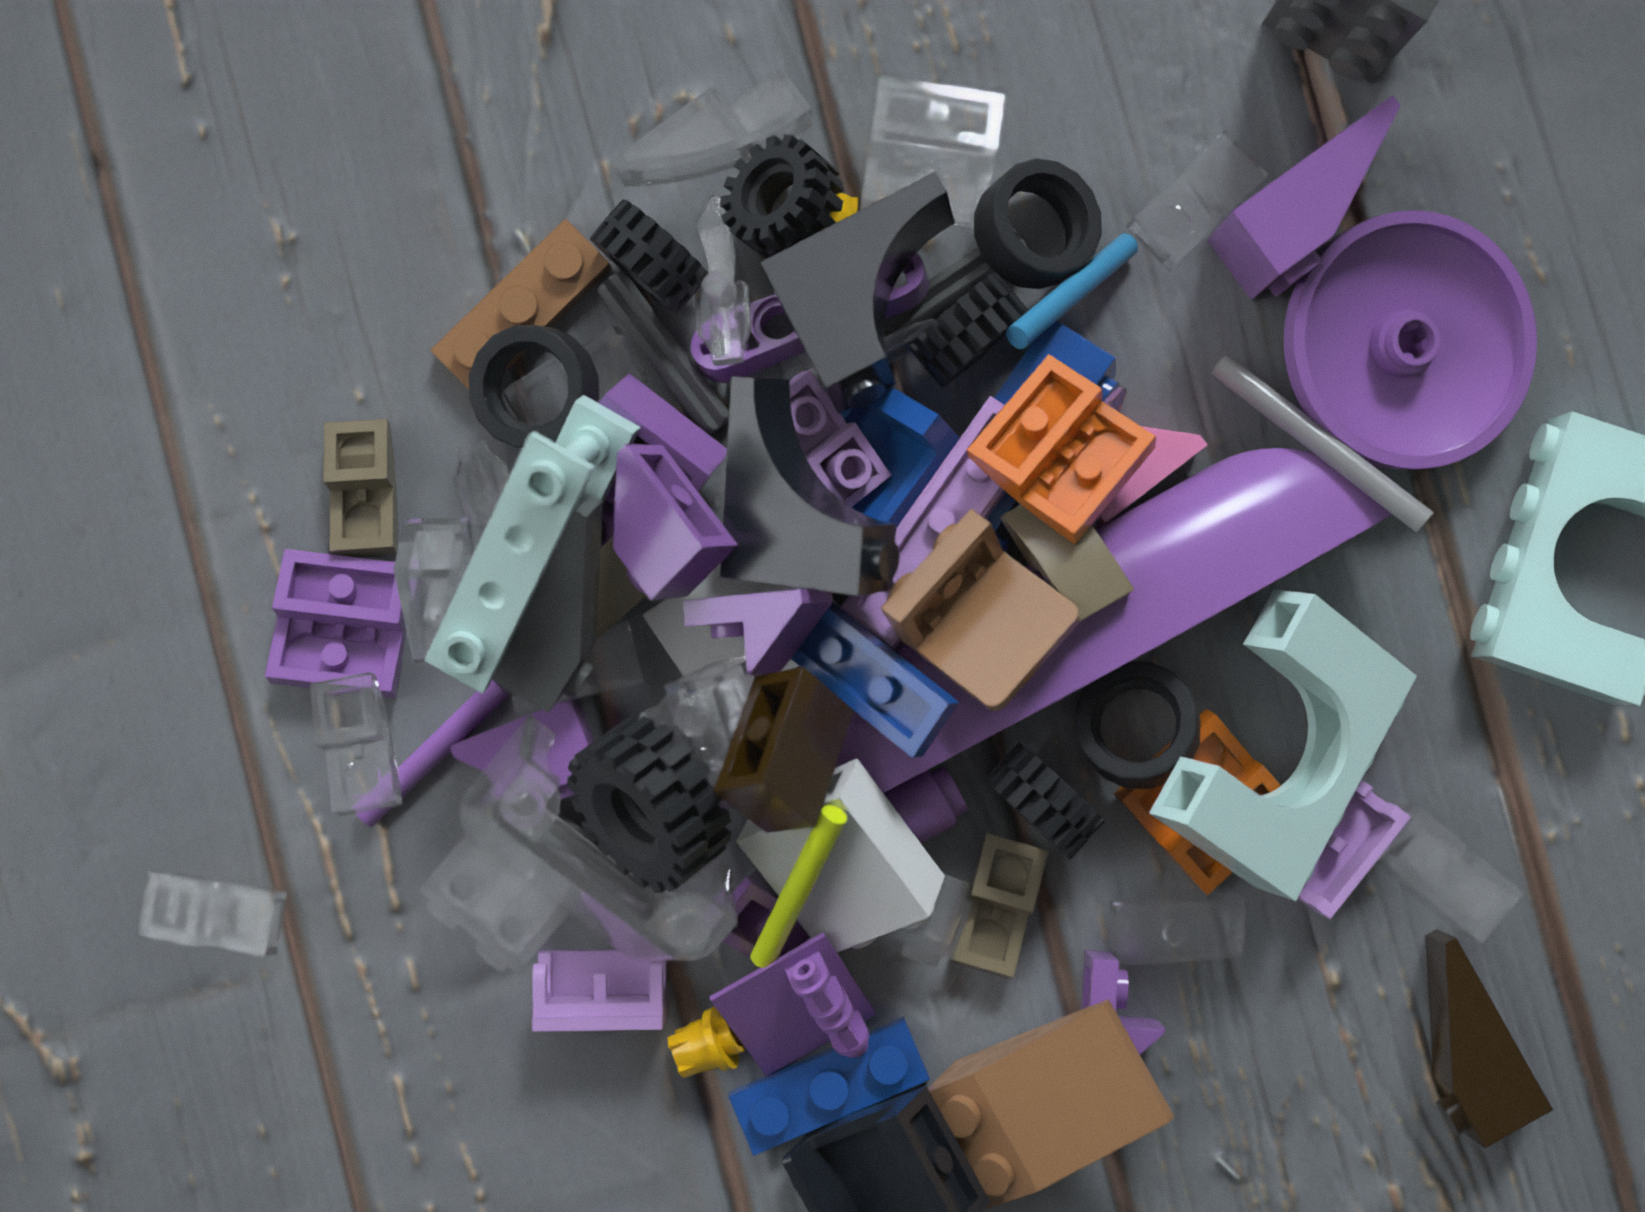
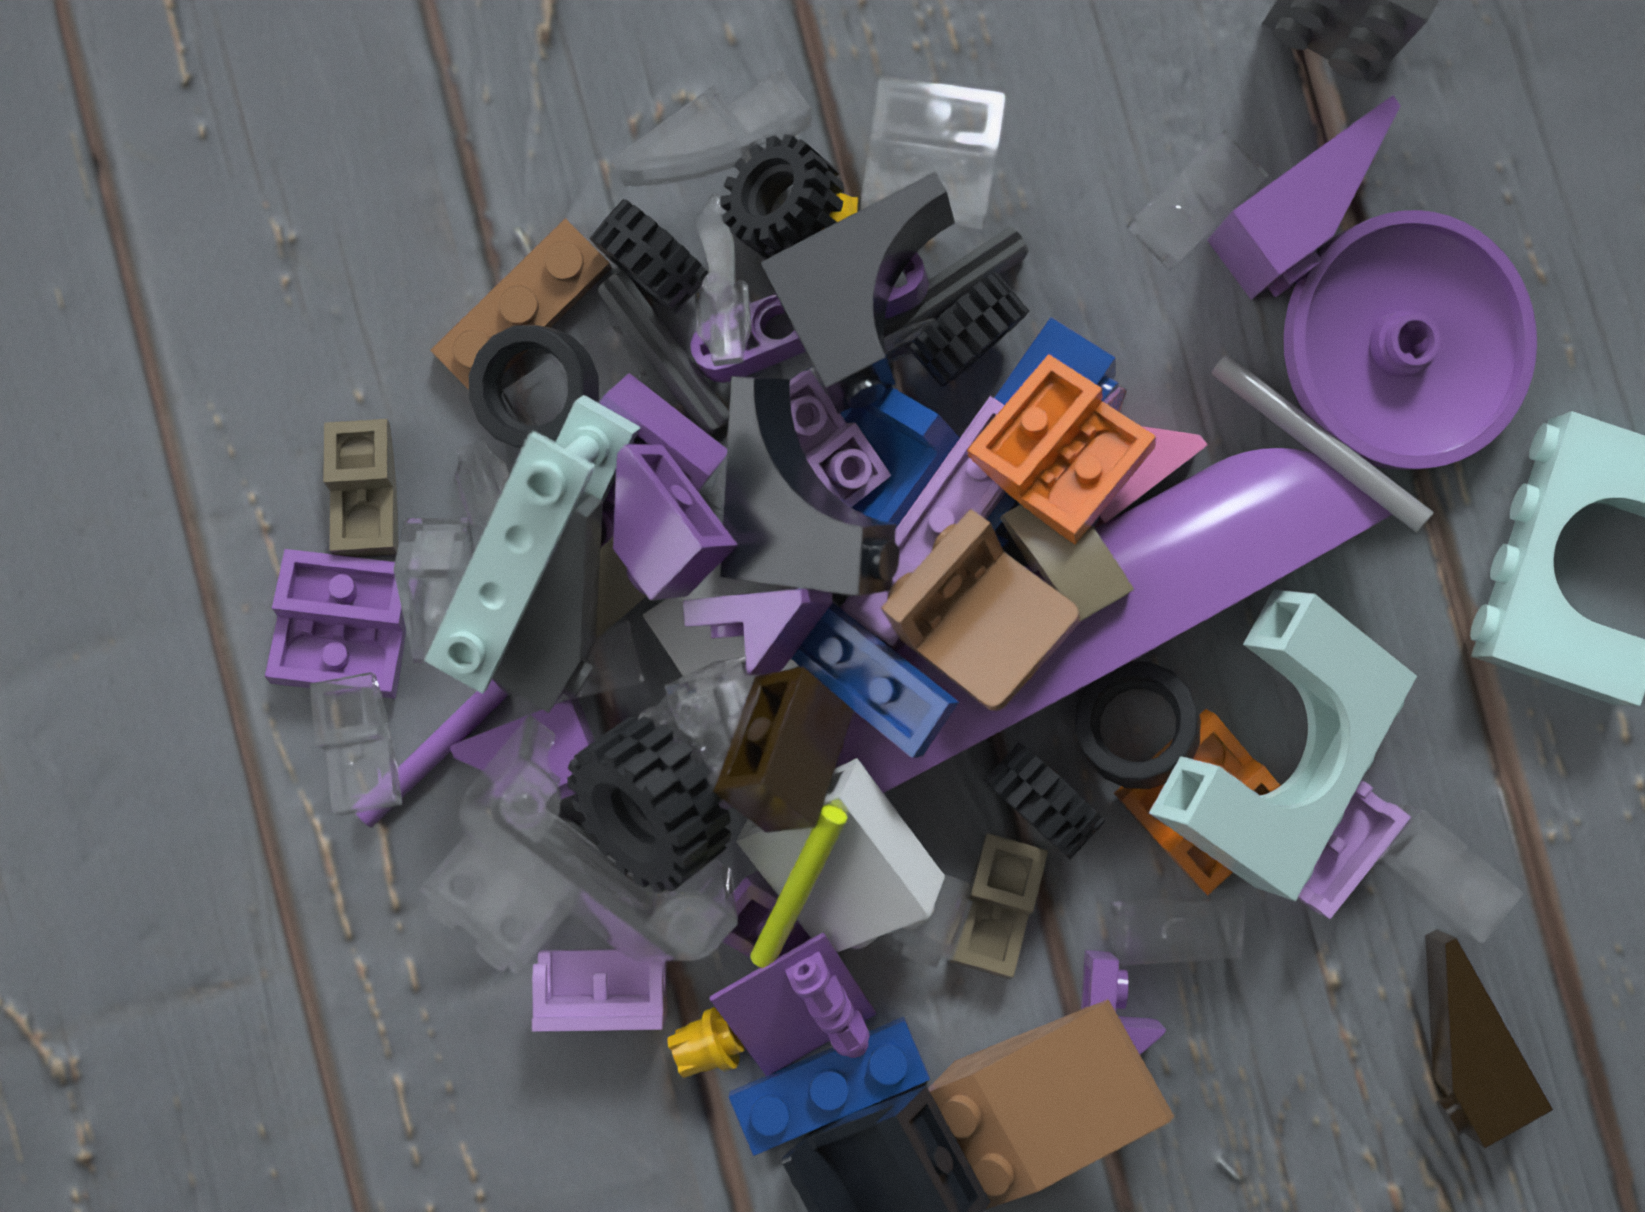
(212, 913): clear slope -> none
(928, 803): medium lavender brick -> none
(1070, 199): black tyre -> none
(1071, 291): dark azure bar -> none

